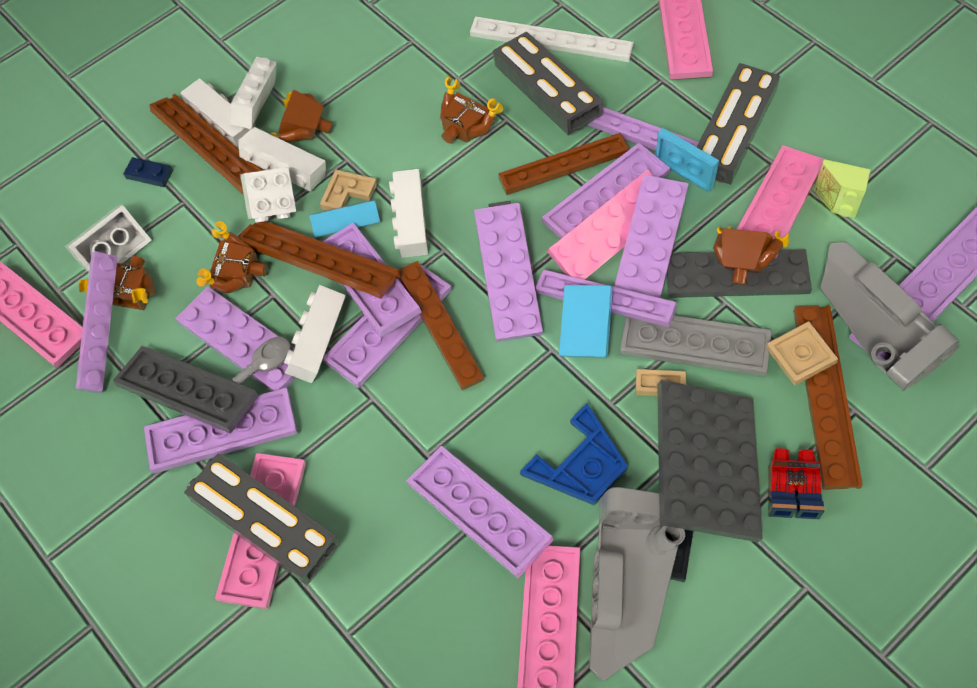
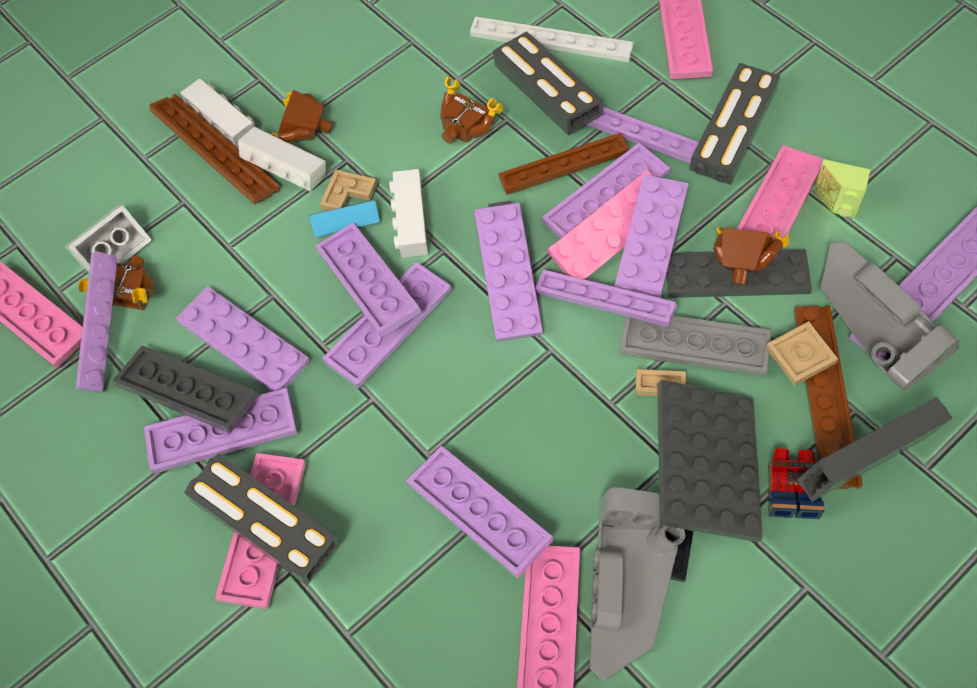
(148, 172): dark blue plate -> none
(233, 263): dark orange torso -> none
(253, 93): white brick -> none
(266, 358): light grey piece -> none
(268, 194): white brick -> none
(315, 333): white brick -> none
(320, 258): dark orange plate -> none
(440, 326): dark orange plate -> none
(586, 321): medium azure tile -> none
(588, 469): blue wing -> none
(687, 160): medium azure tile -> none
(874, 449): none -> dark grey brick

